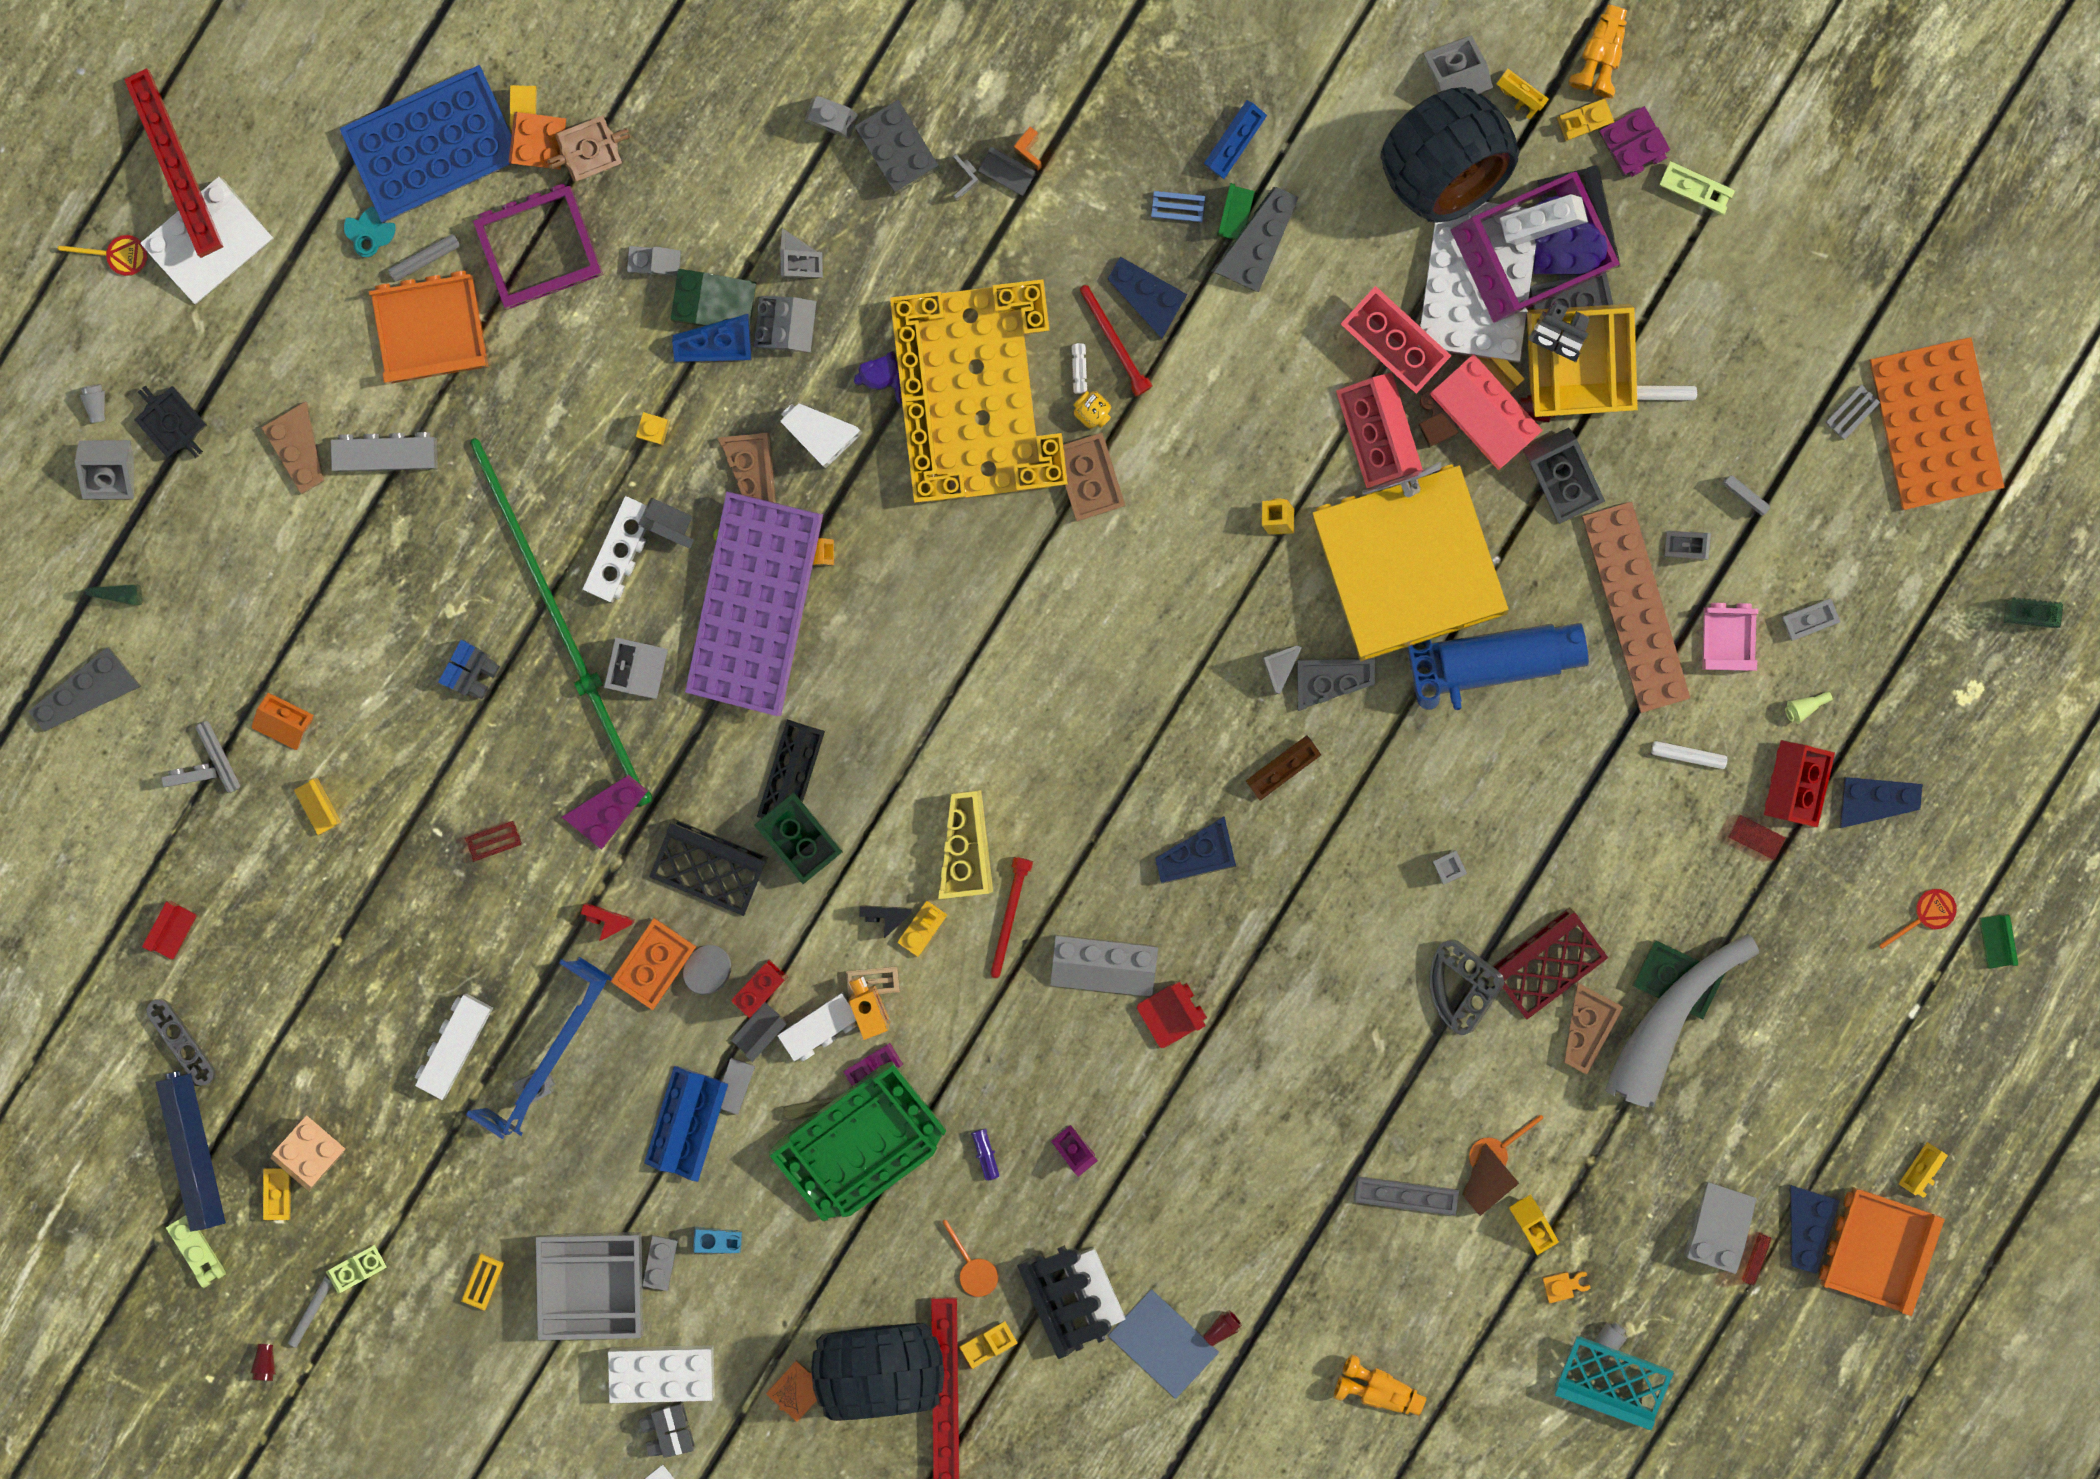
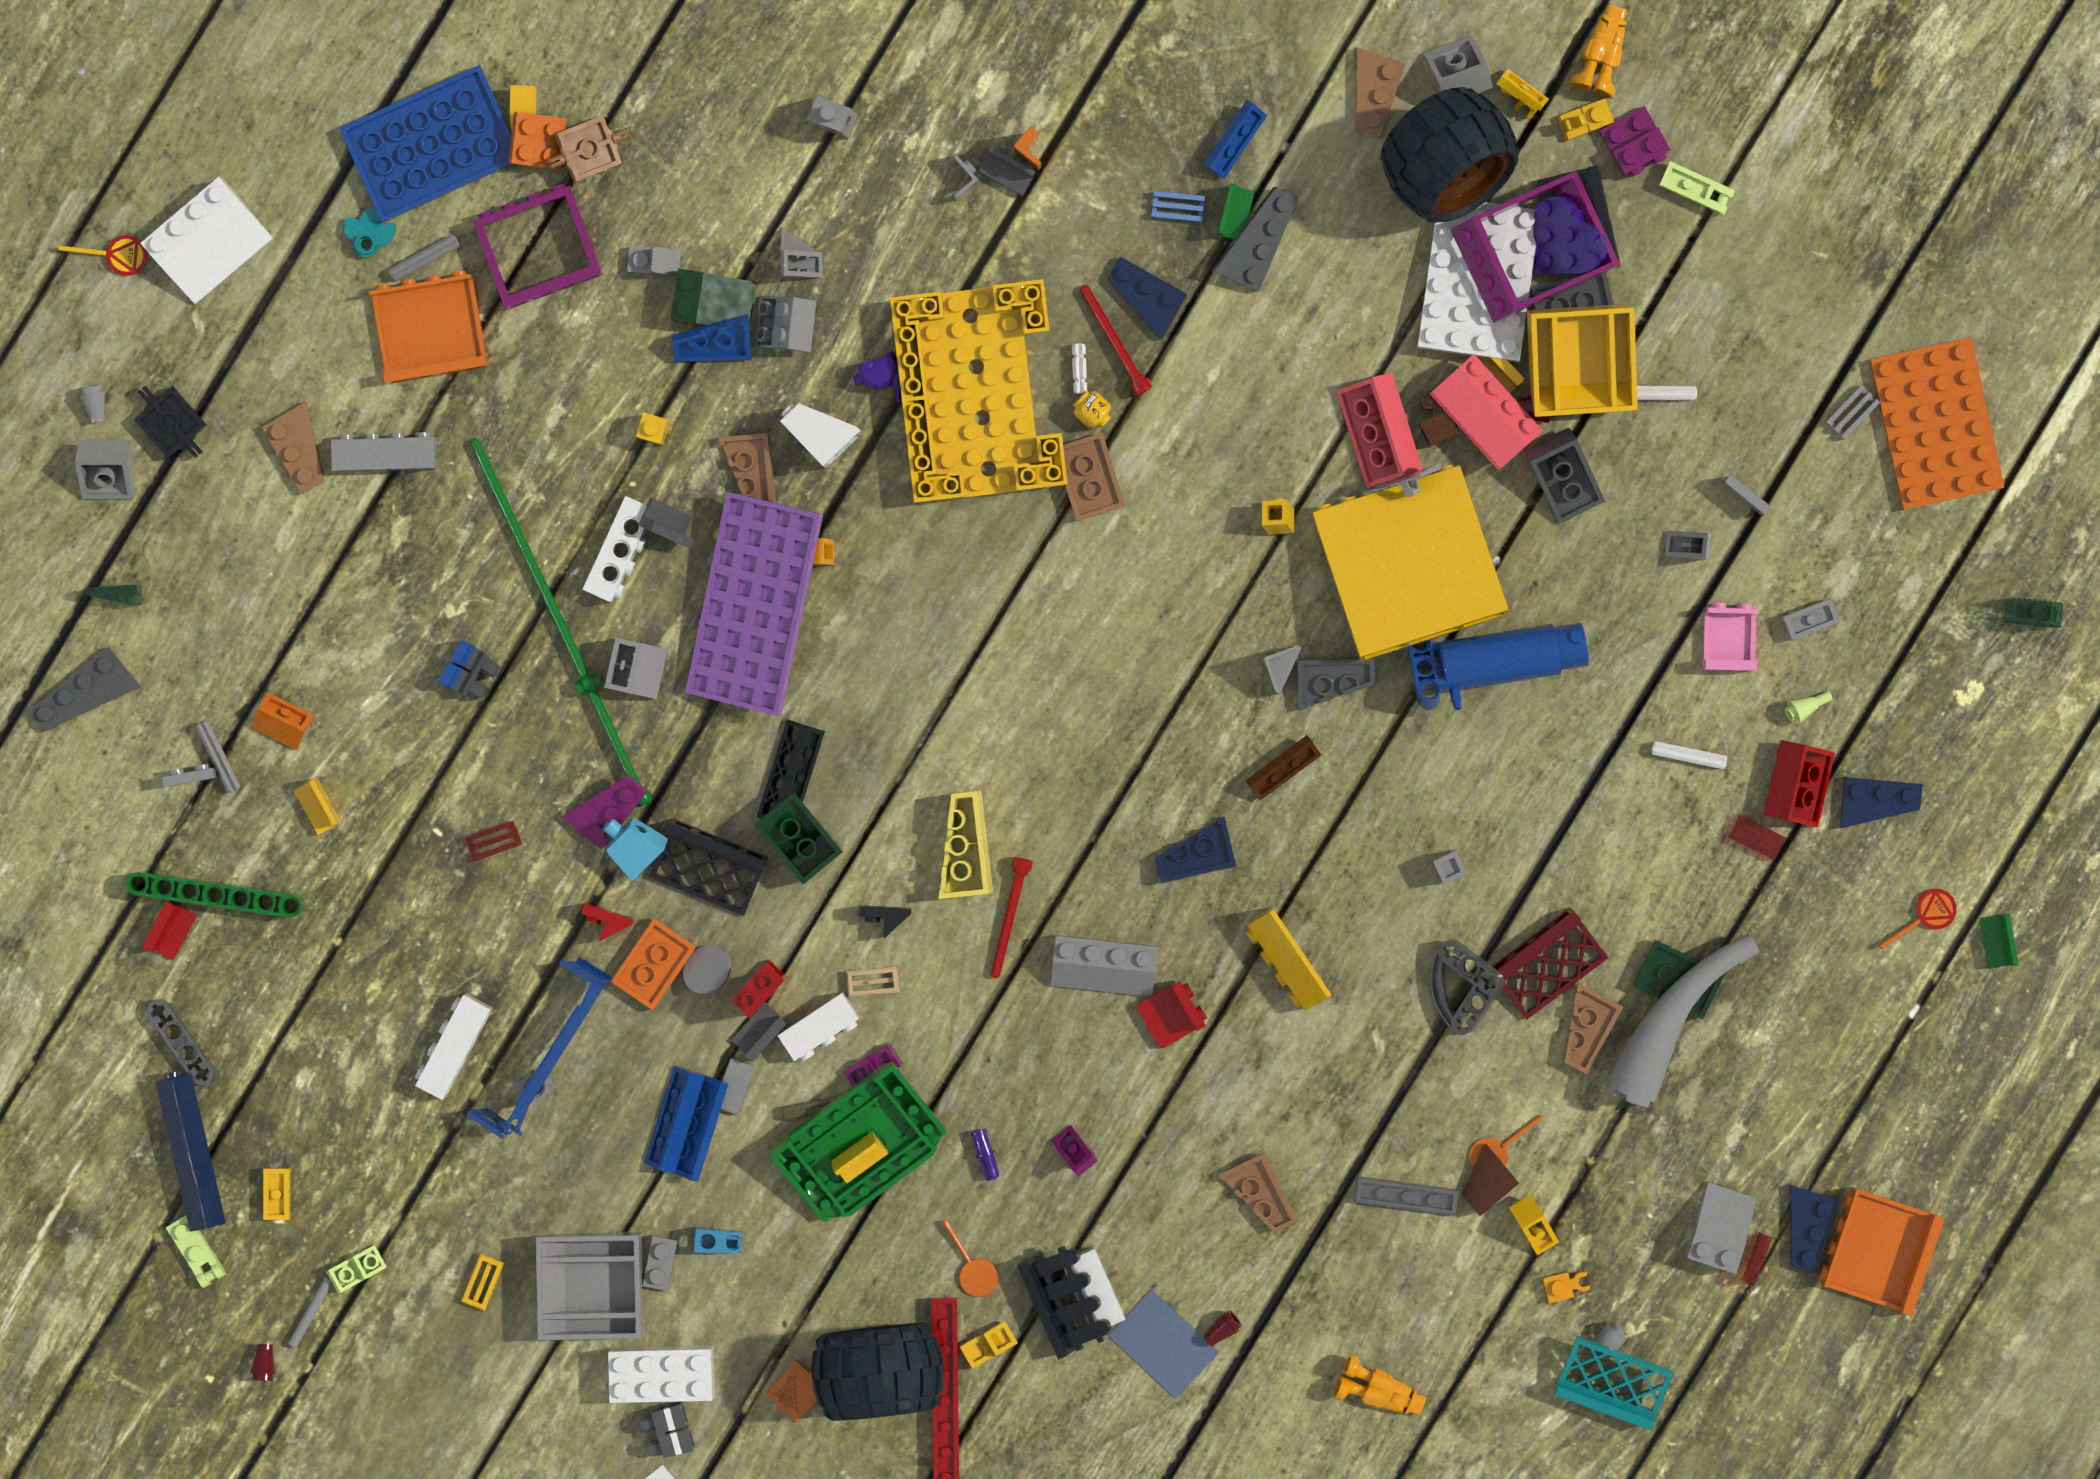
(174, 163): red plate -> none
(203, 889): none -> green beam
(307, 1153): light nougat brick -> none
(633, 845): none -> medium azure torso
(859, 1157): none -> yellow panel
(870, 1018): light orange torso -> none
(897, 147): dark grey brick -> none
(922, 928): yellow plate -> none
(1262, 1191): none -> medium nougat wing
(1288, 959): none -> yellow slope
(1375, 90): none -> medium nougat wing
(1395, 339): coral slope -> none
(1544, 219): white brick -> none
(1559, 335): hips -> none
(1636, 607): nougat plate -> none
(1923, 1169): yellow plate -> none

